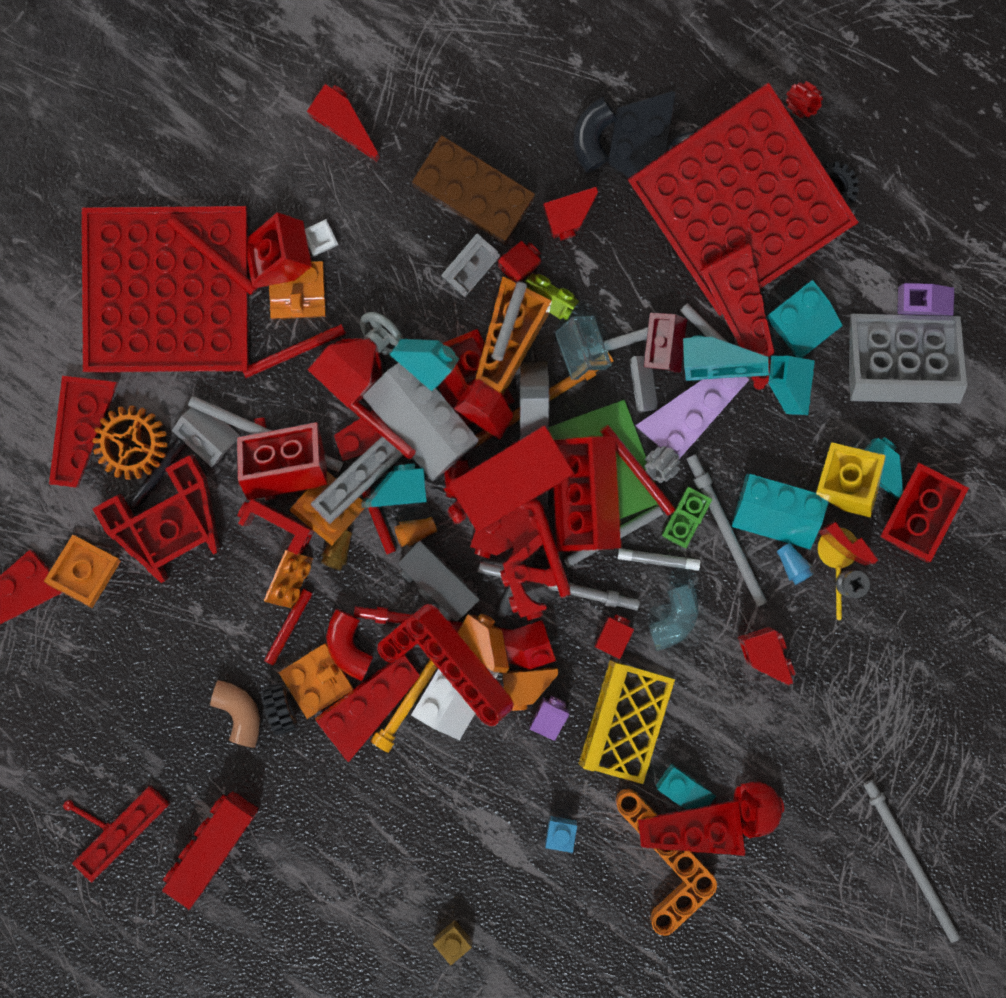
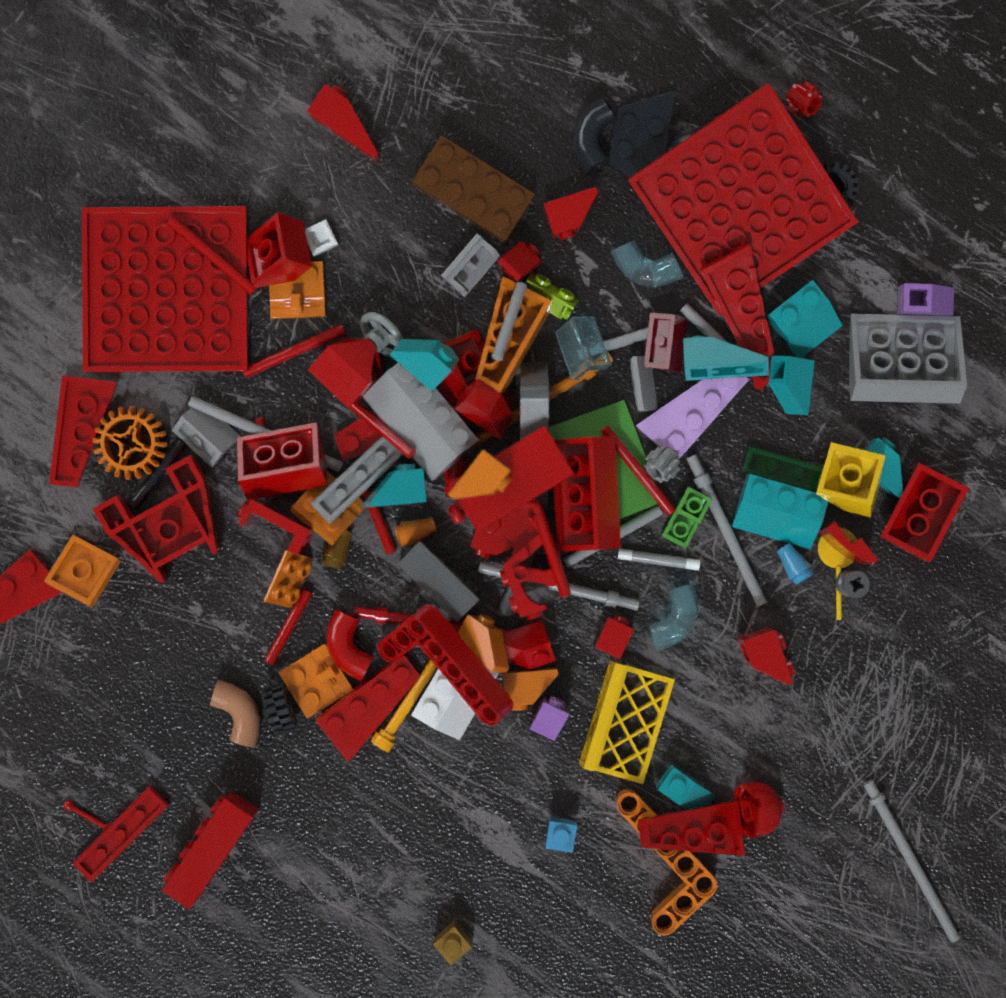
(482, 478): none -> orange slope
(643, 270): none -> clear light blue cylinder
(782, 469): none -> dark green tile

